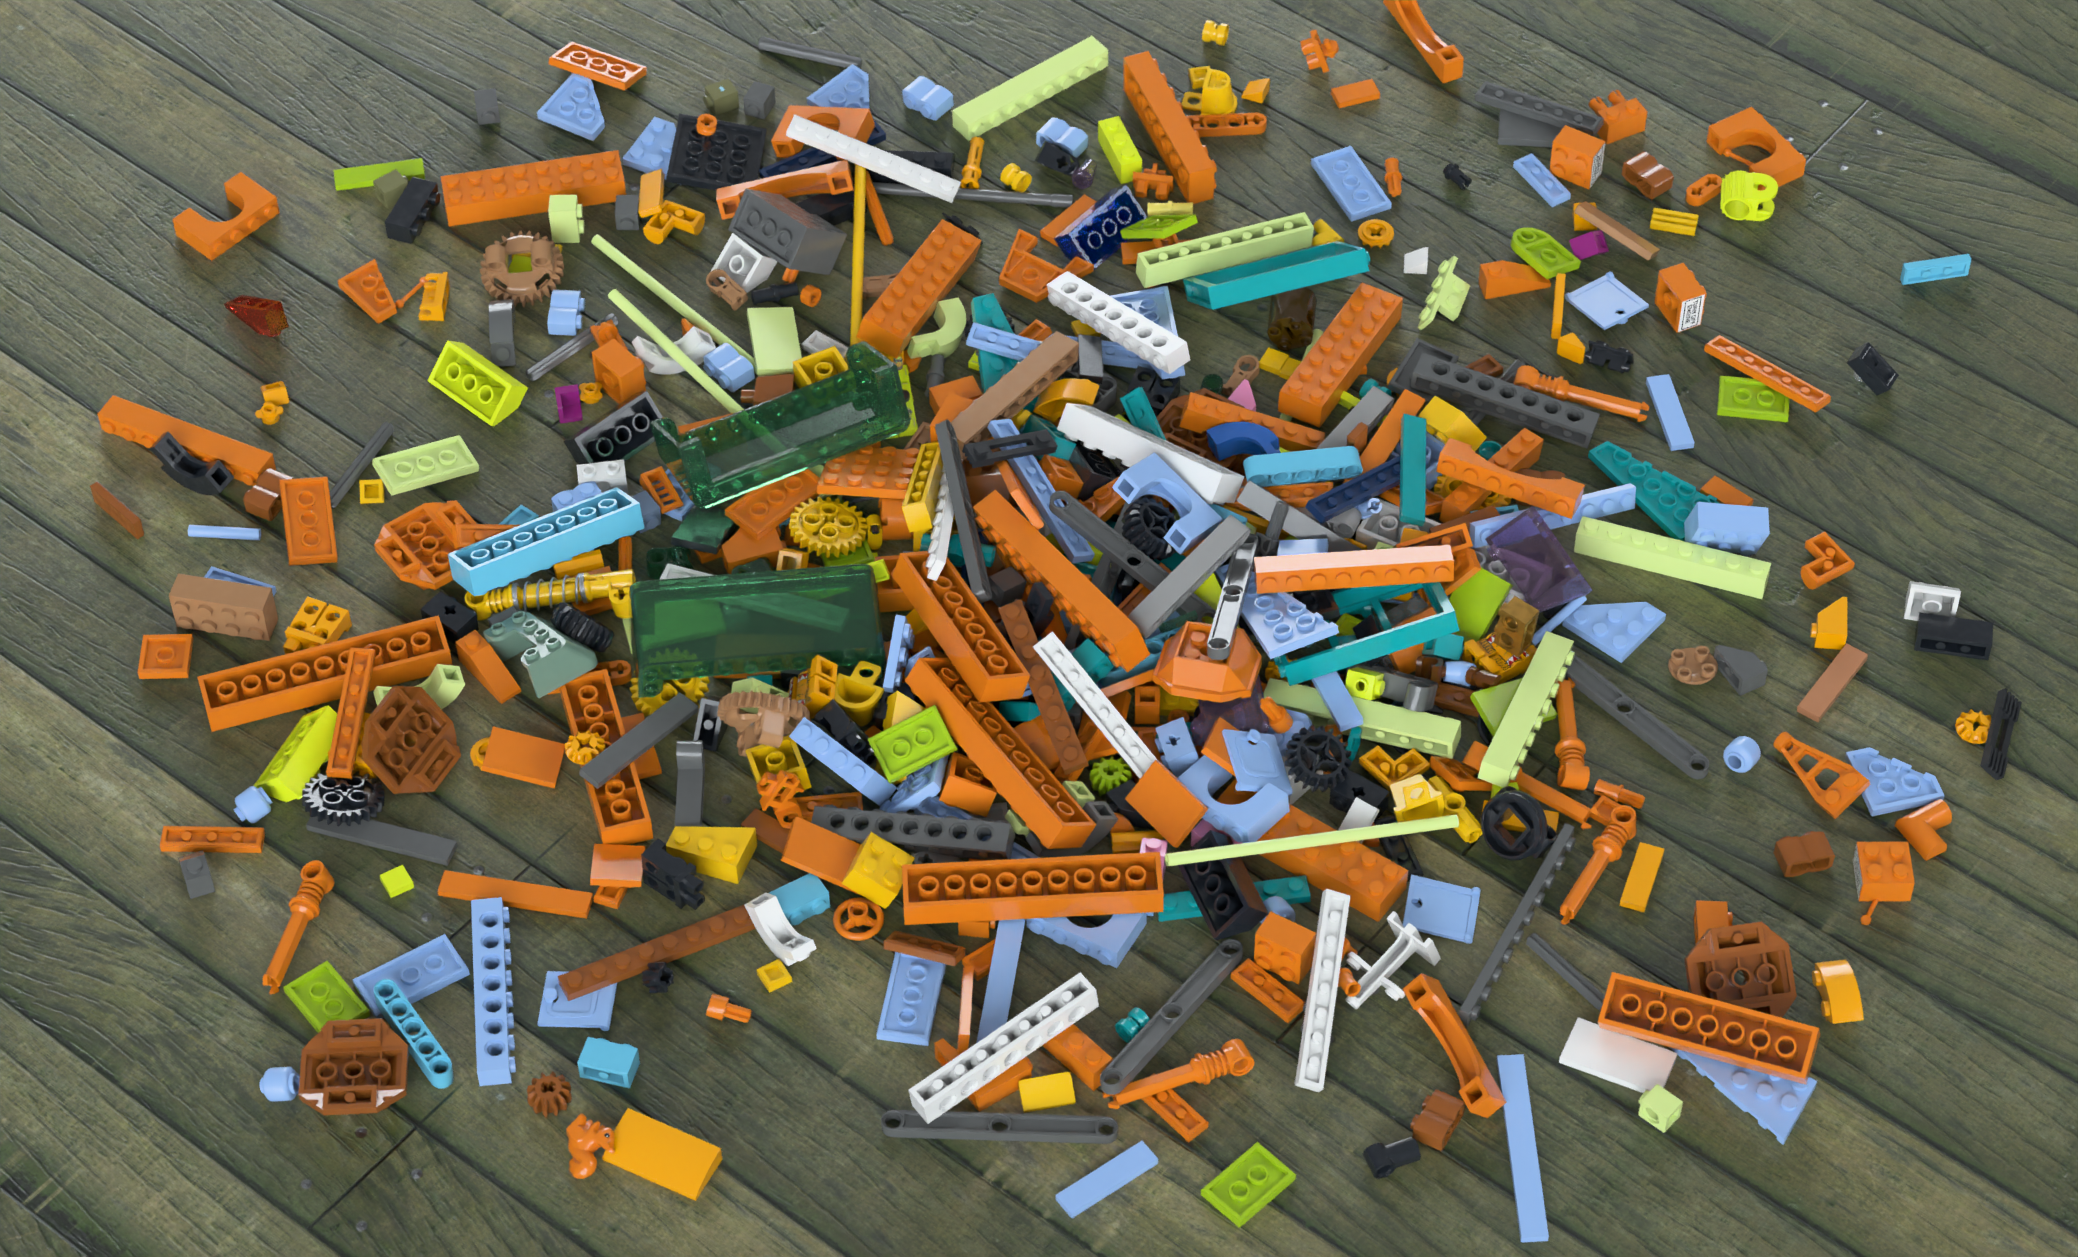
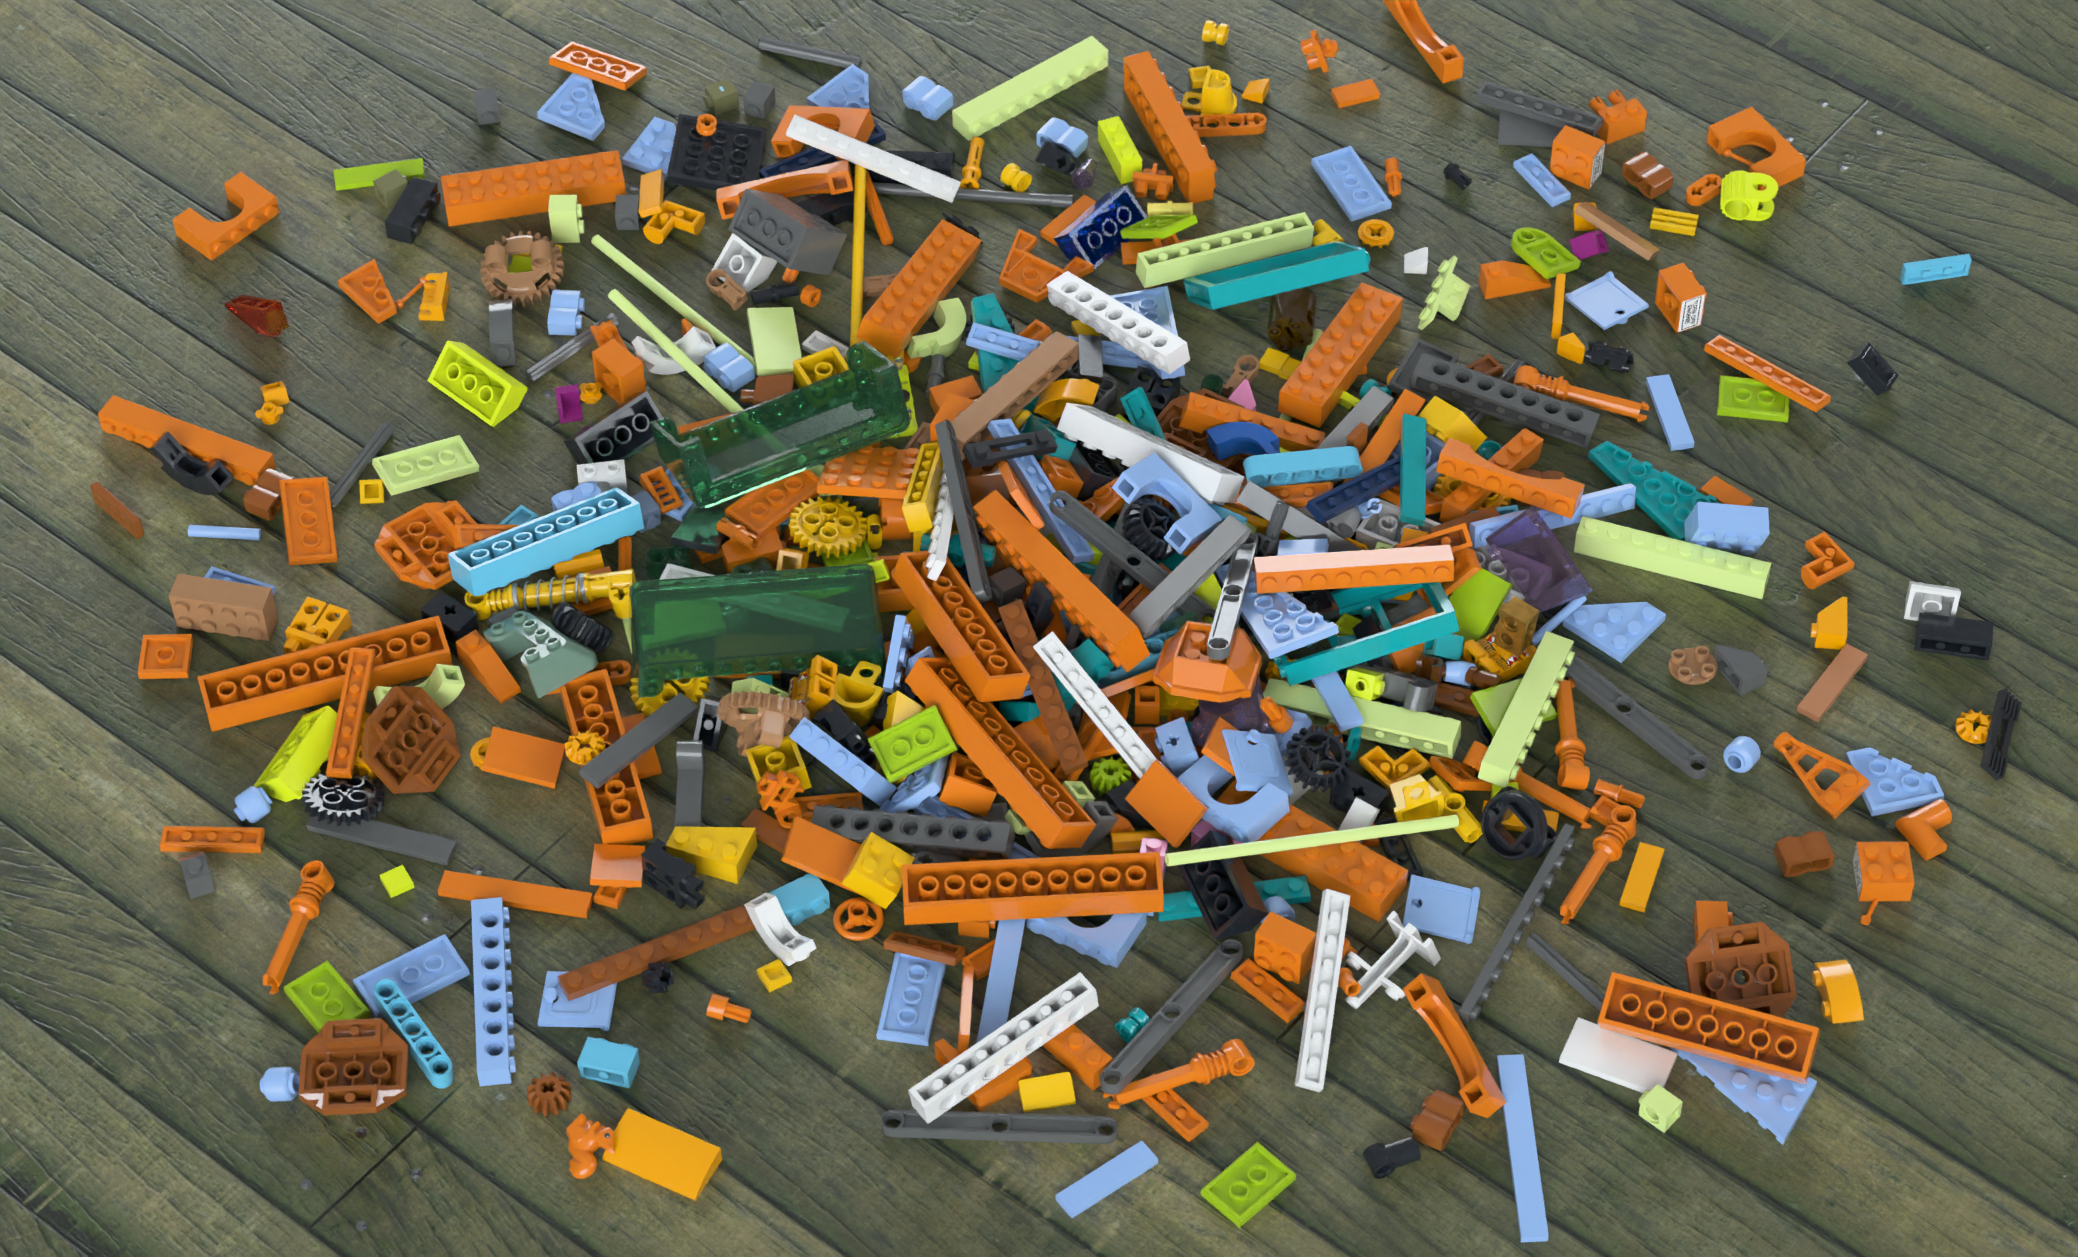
(738, 534): none -> orange pin

